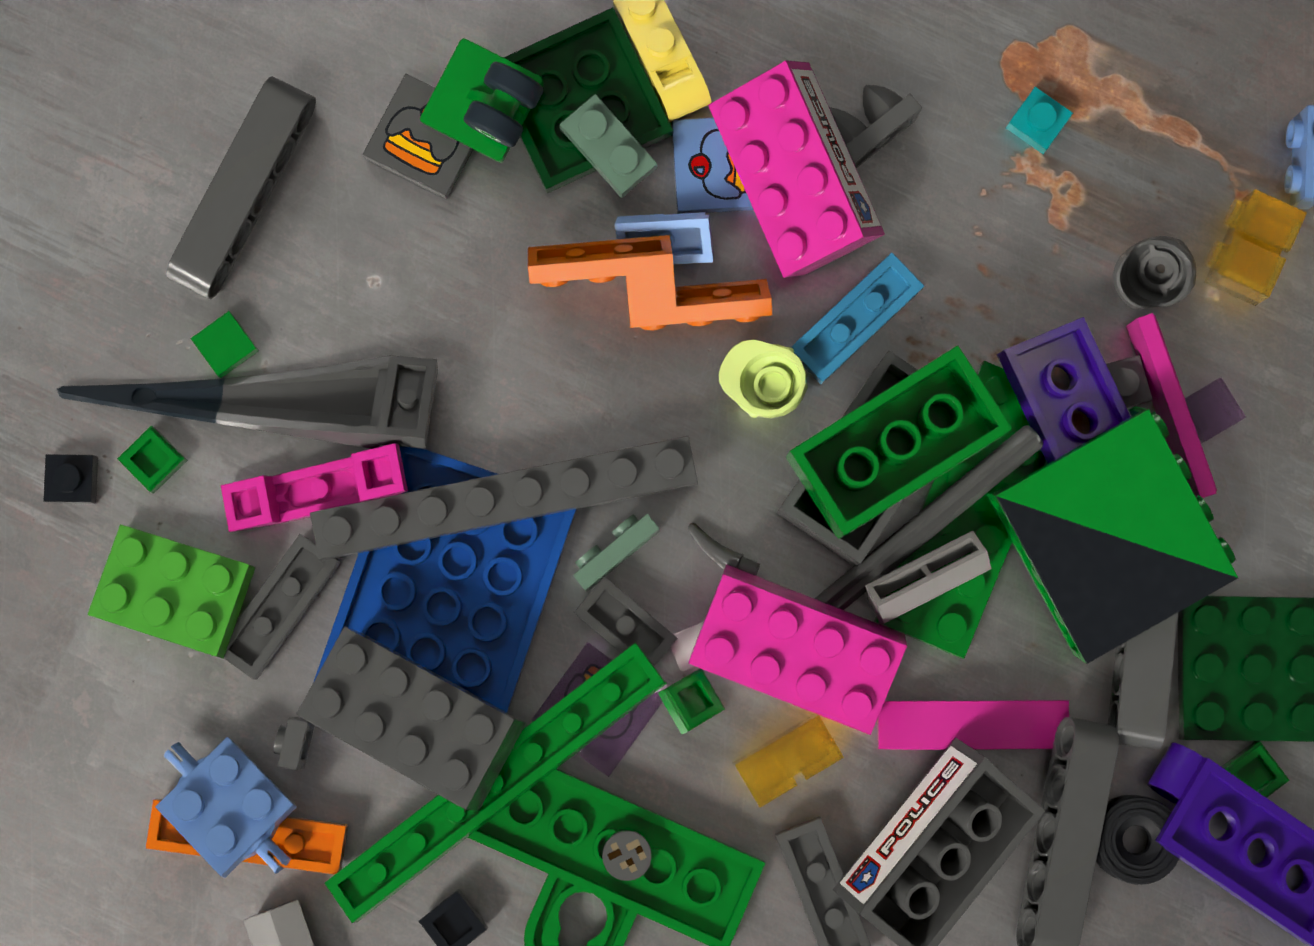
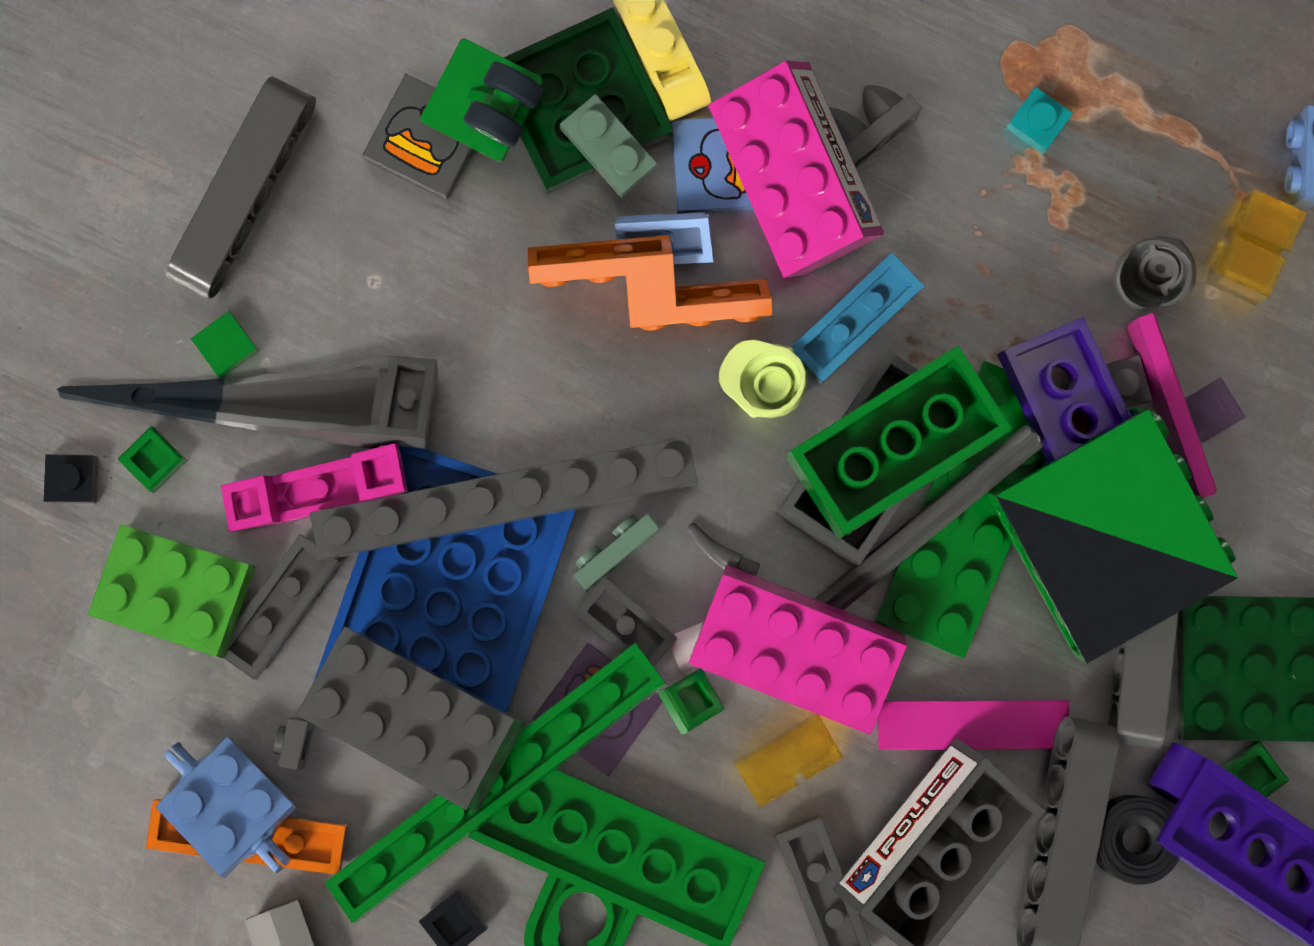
(626, 855): dark grey tile -> none
(930, 584): light grey piece -> none

